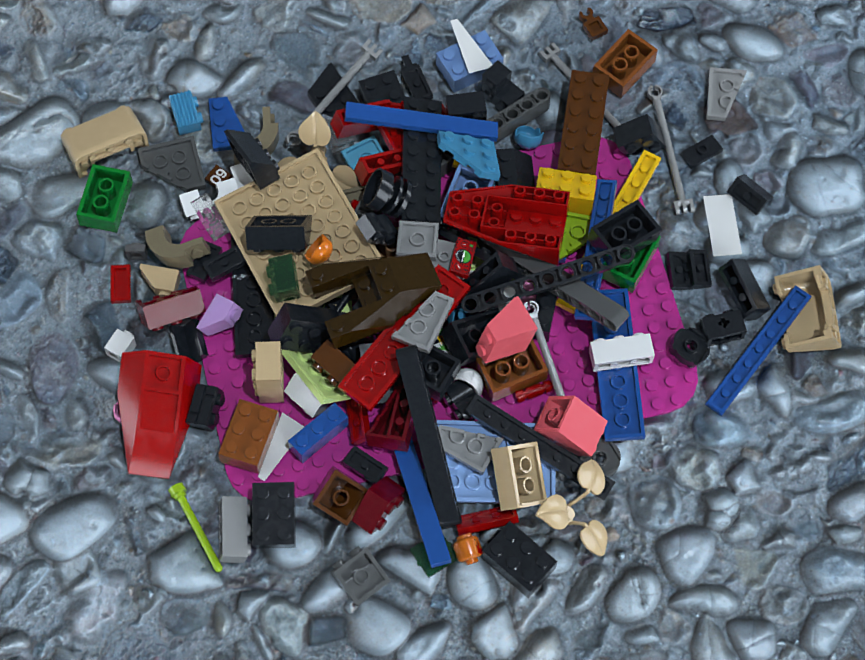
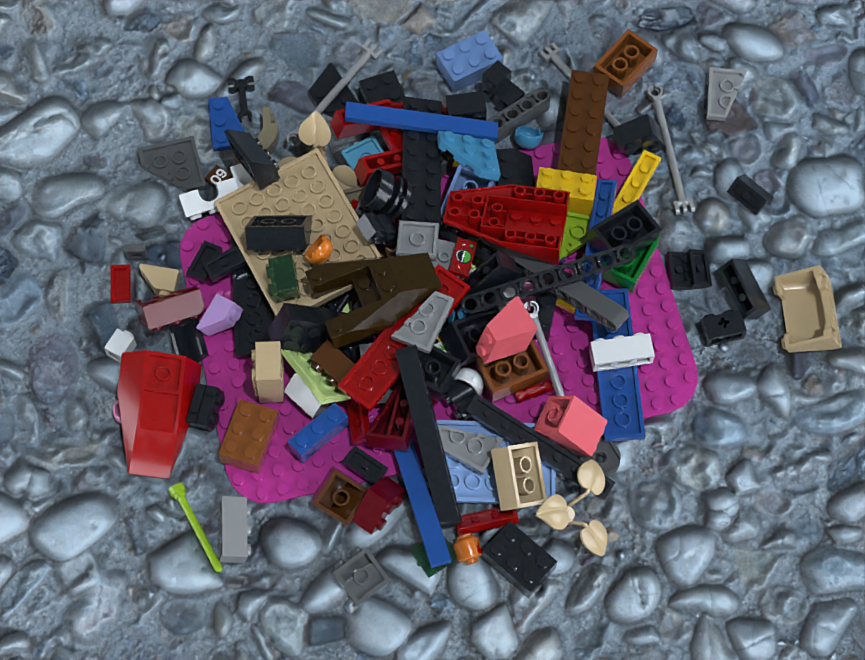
(102, 138): tan windscreen -> none
(104, 198): green brick -> none
(175, 254): dark tan arch -> none
(185, 112): dark azure brick -> none
(210, 216): clear slope -> none
(241, 87): none -> black bar
(273, 515): black brick -> none
(279, 445): white sticker -> none
(415, 79): black hinge -> none
(472, 54): white sticker -> none
(593, 26): reddish brown plate -> none
(685, 355): black plate -> none
(701, 151): black plate -> none
(722, 225): white sticker -> none
(758, 350): blue tile -> none

